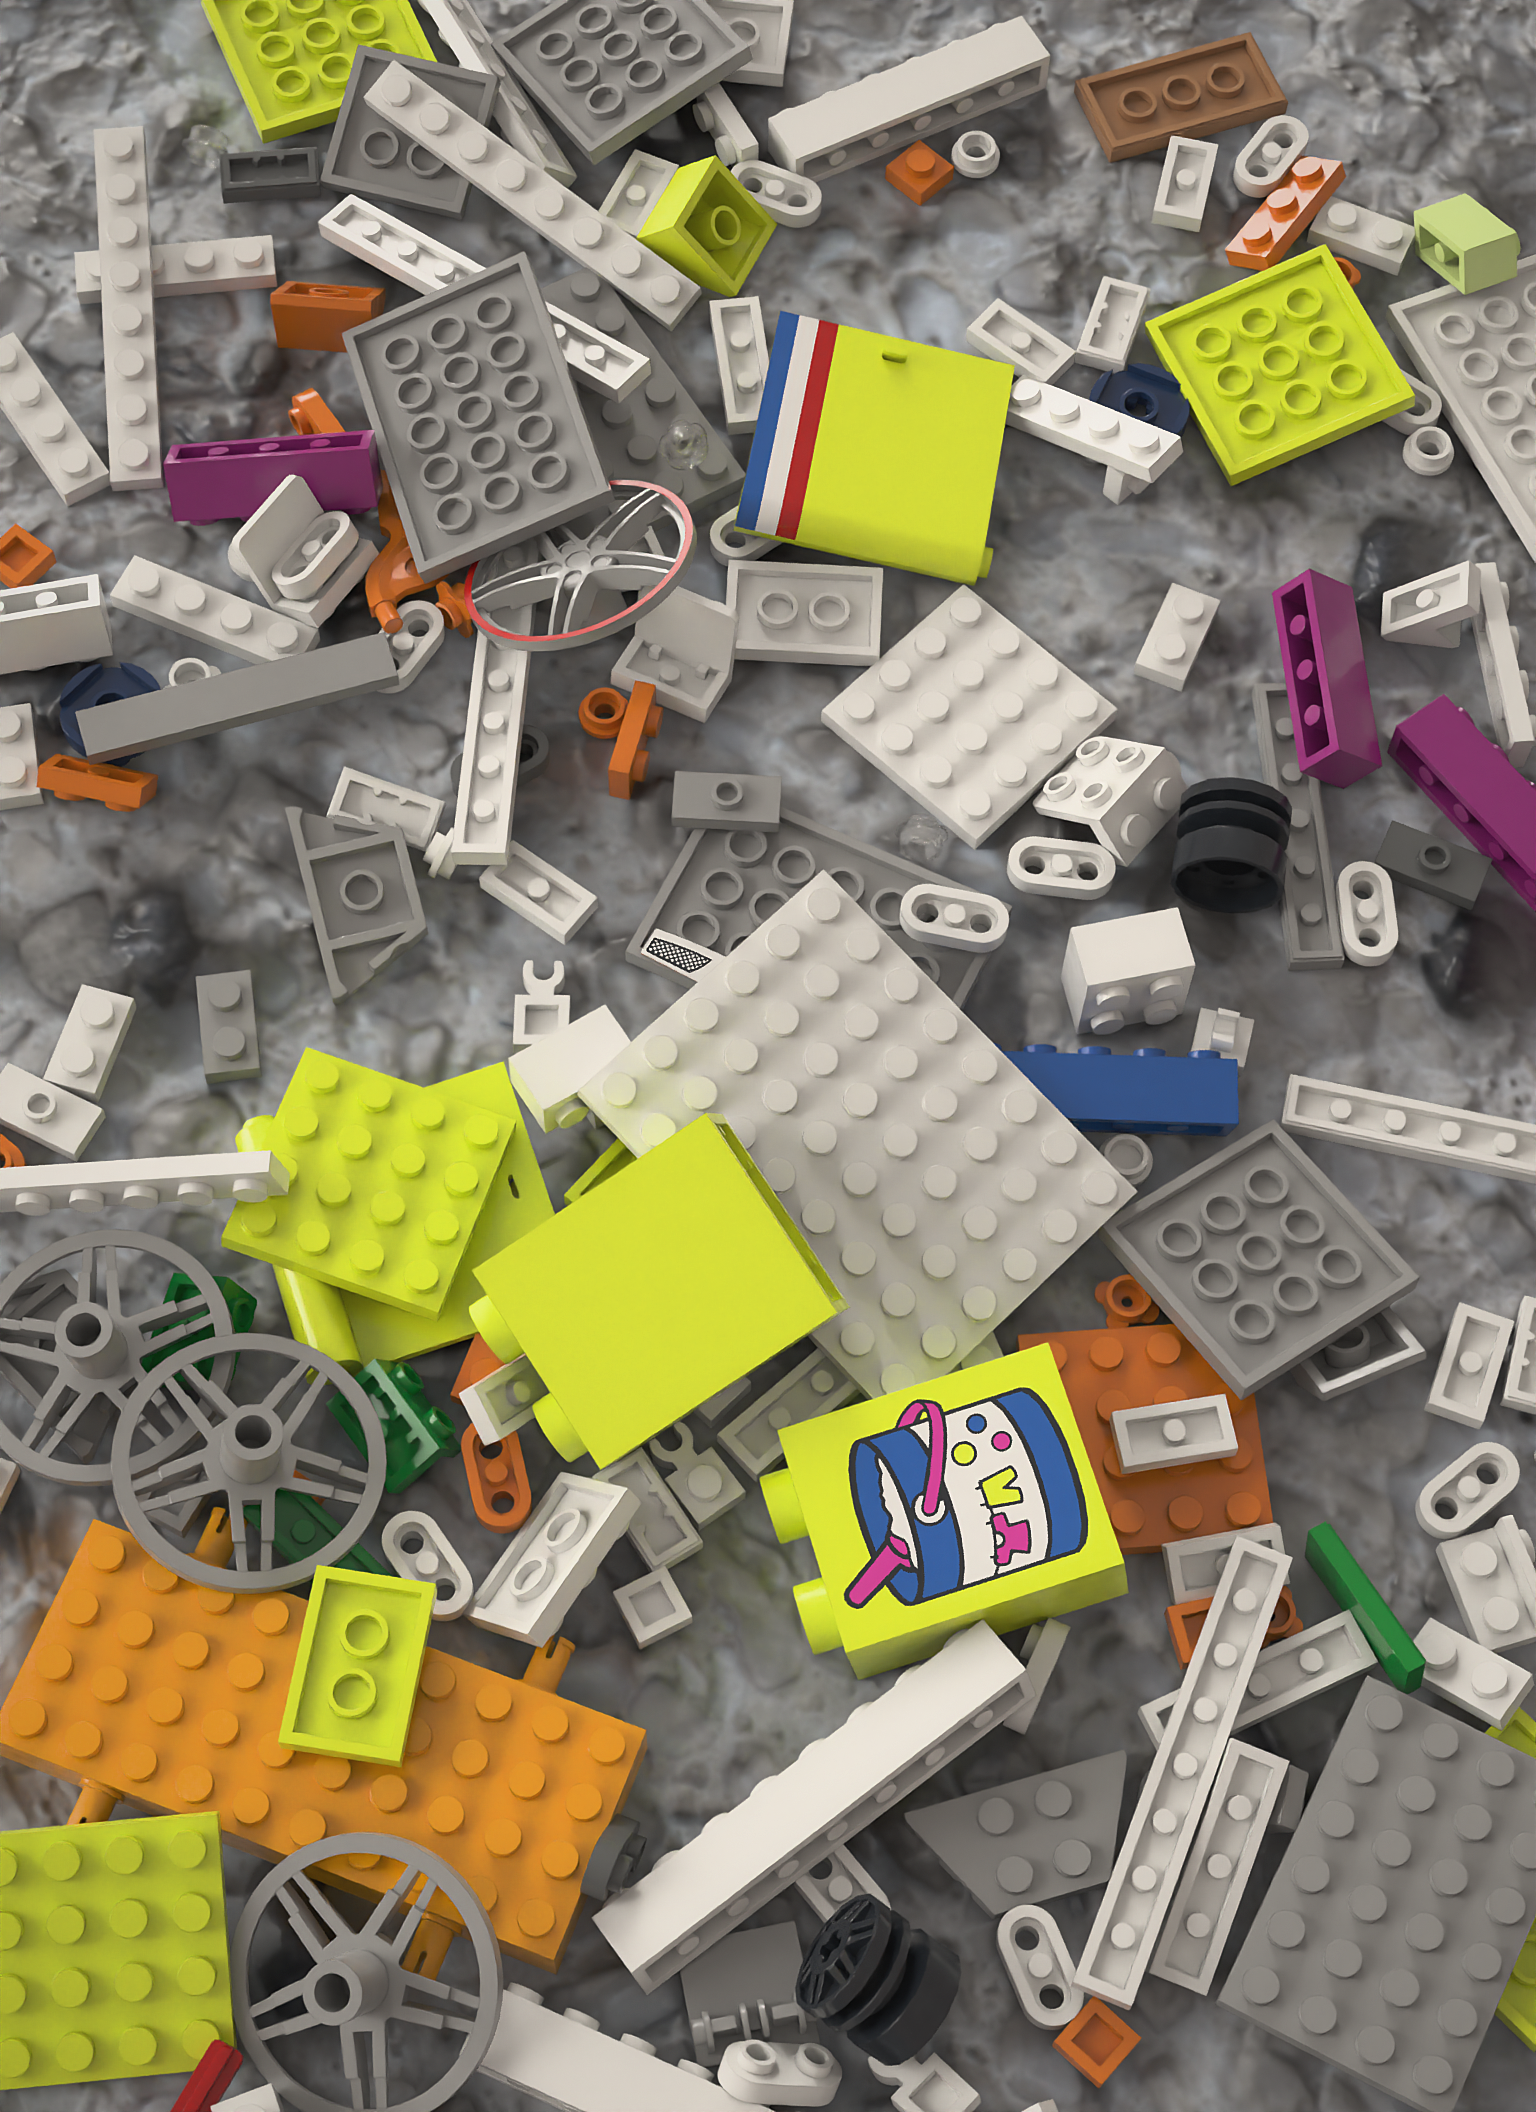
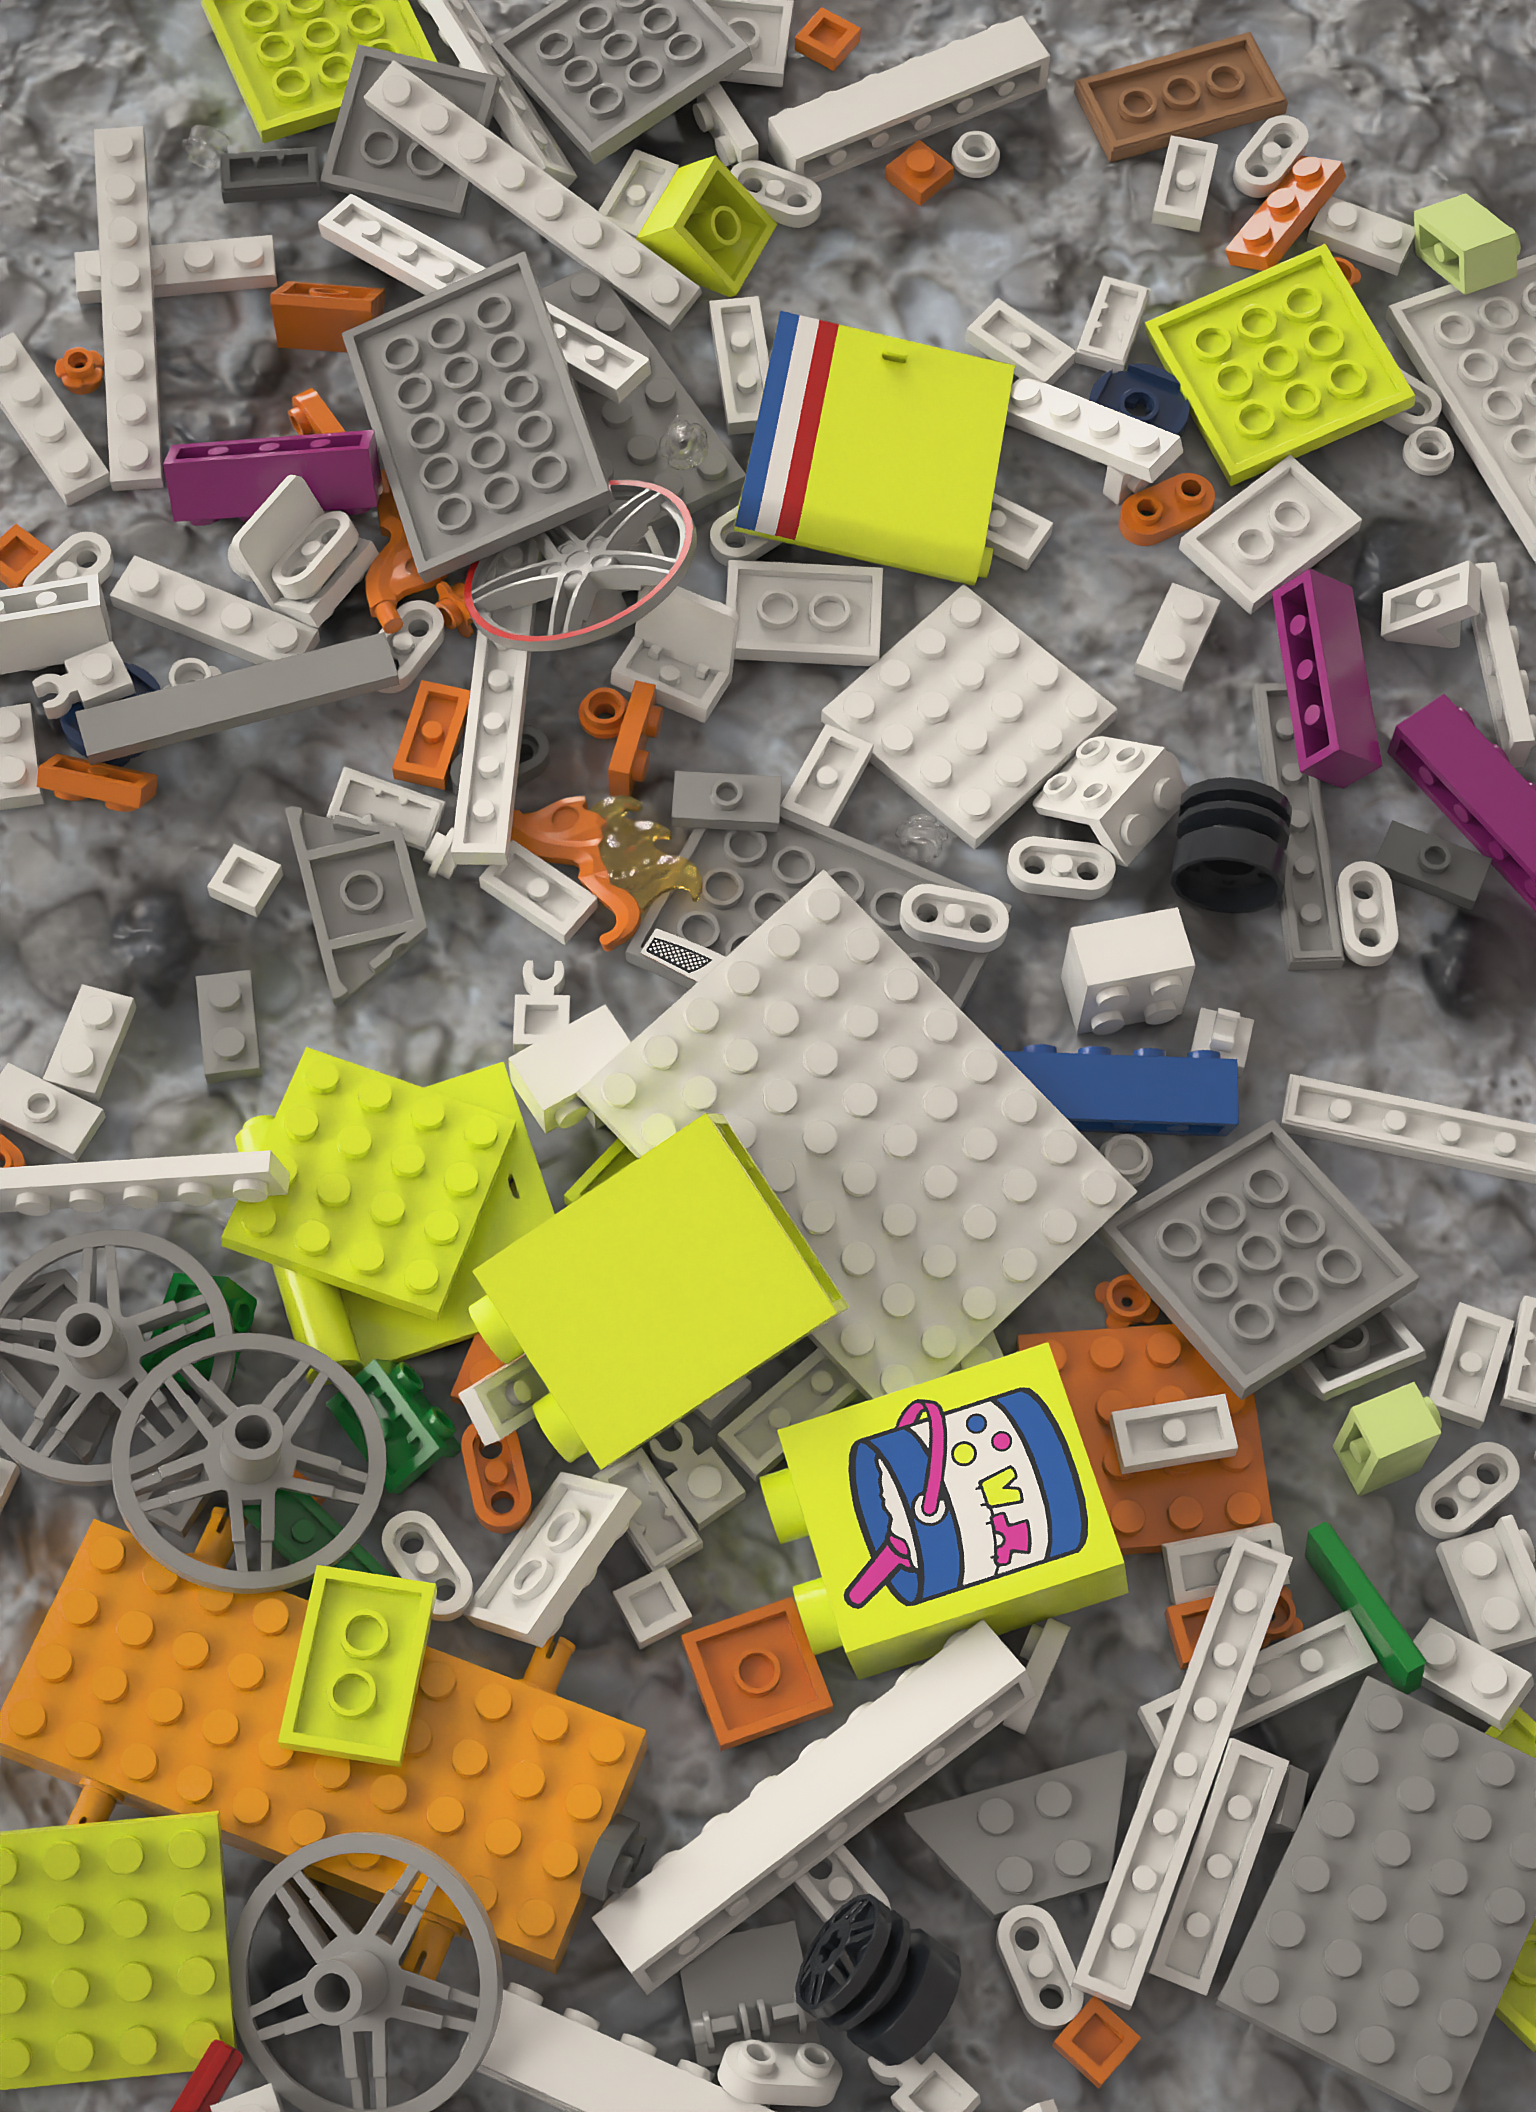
(70, 556): none -> white plate
(84, 379): none -> orange plate
(91, 677): none -> white plate
(245, 880): none -> white plate
(432, 735): none -> orange plate
(612, 854): none -> piece
(756, 1673): none -> orange plate
(827, 39): none -> orange plate
(828, 776): none -> white plate
(1016, 532): none -> white plate
(1170, 507): none -> orange plate
(1270, 533): none -> white plate
(1387, 1438): none -> yellowish green brick

